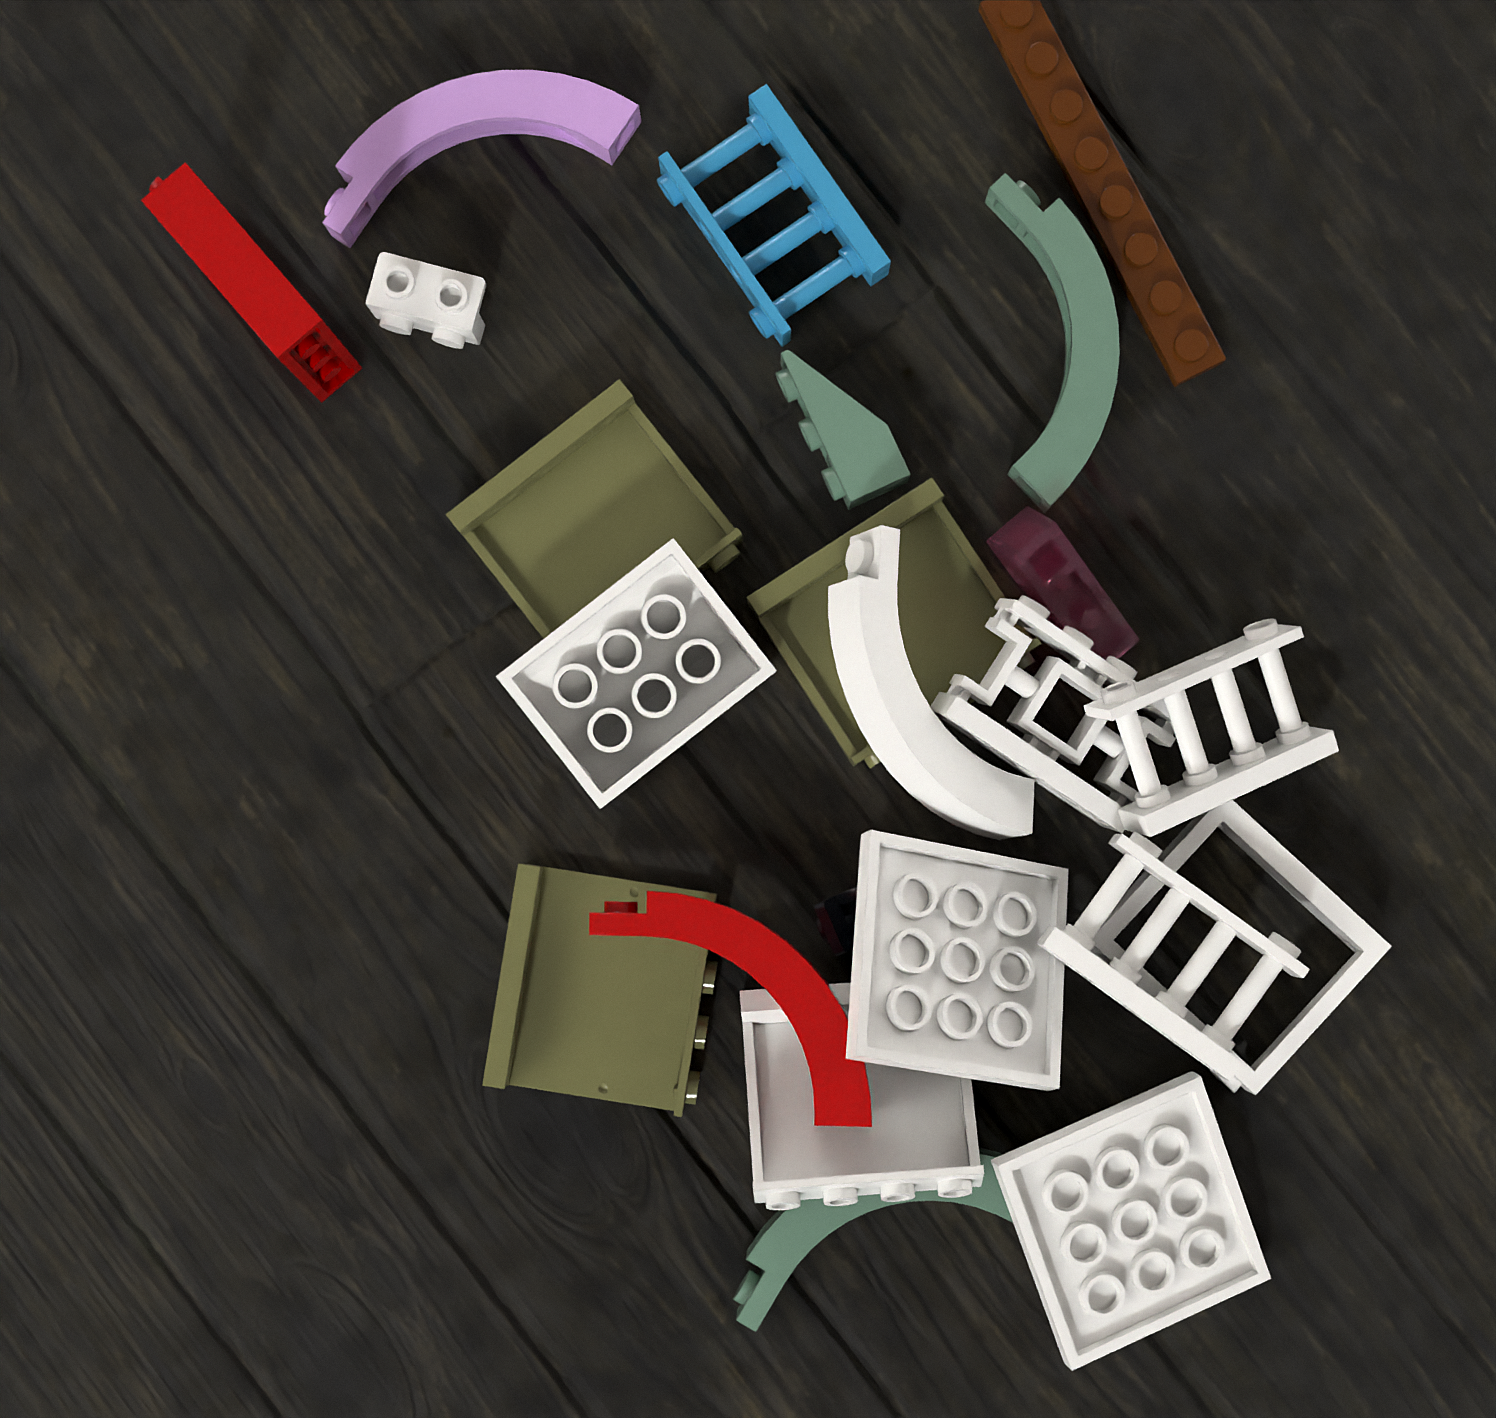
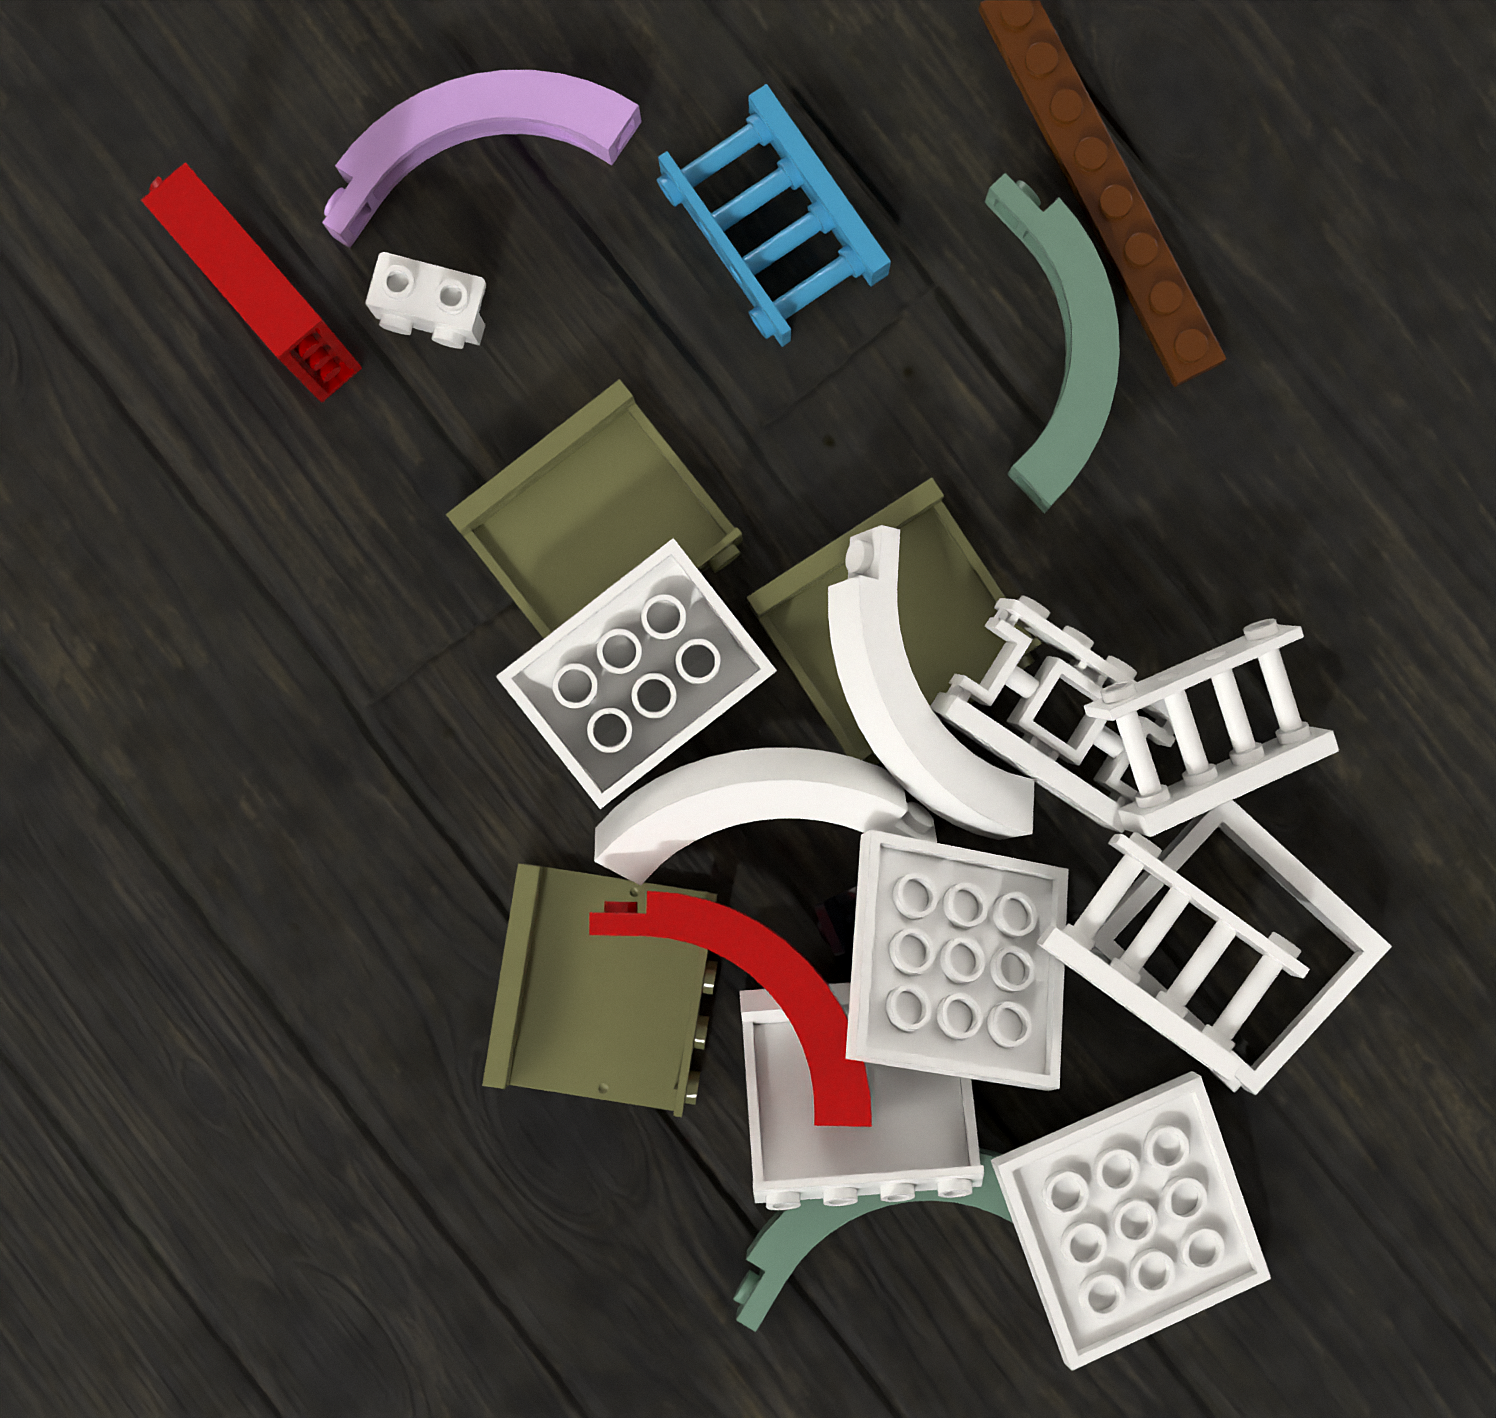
(751, 788): none -> white arch
(853, 440): sand green slope -> none
(1060, 581): clear pink slope -> none

